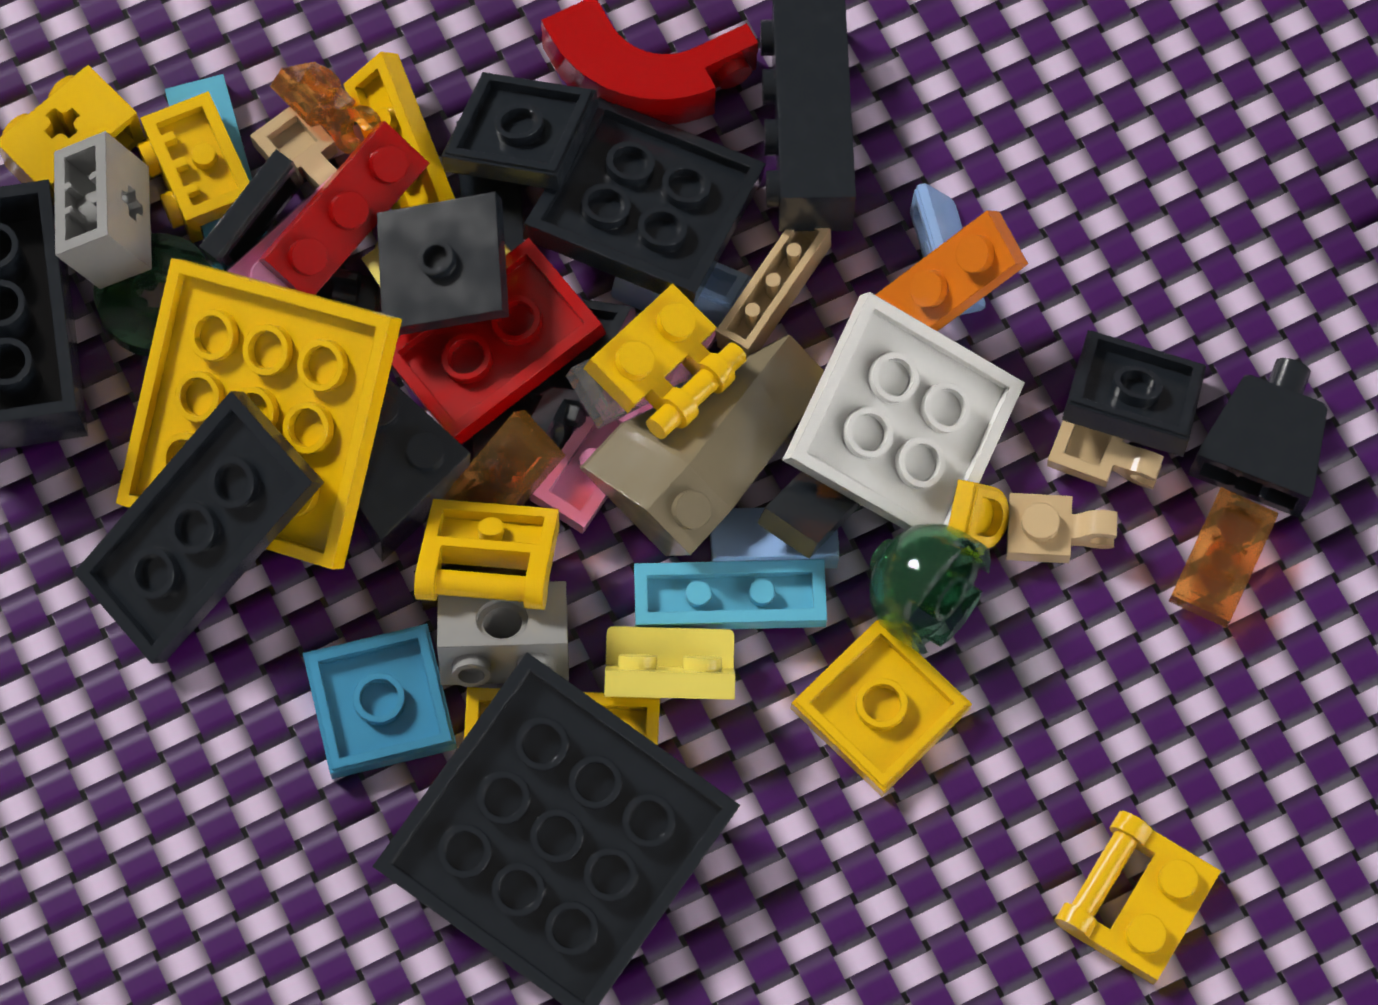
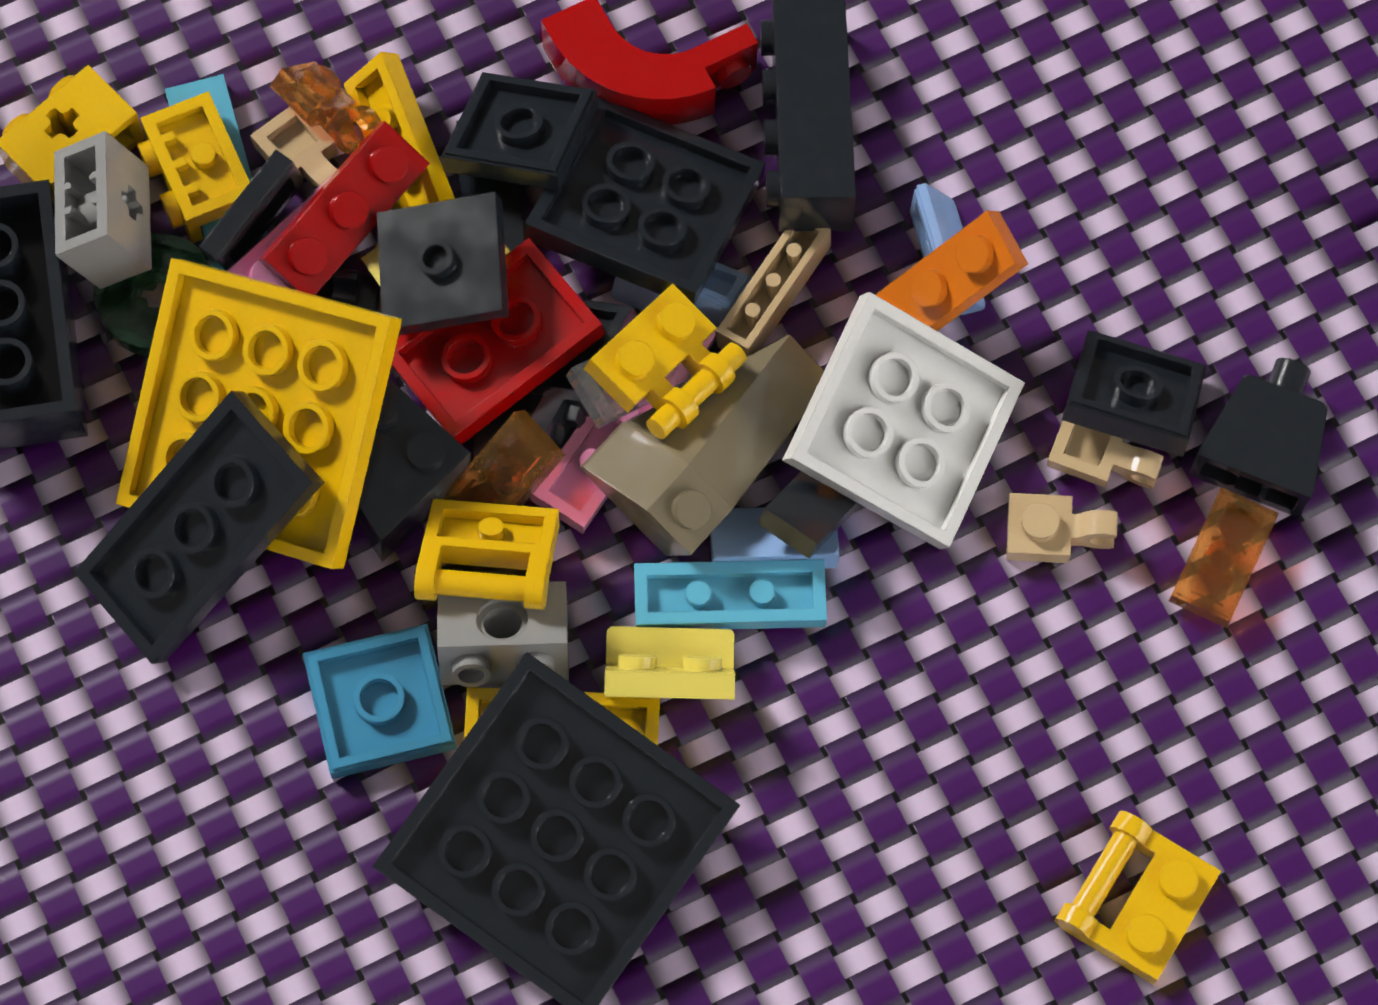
(880, 707): yellow tile -> none
(925, 583): clear green cylinder -> none
(980, 512): yellow tile -> none

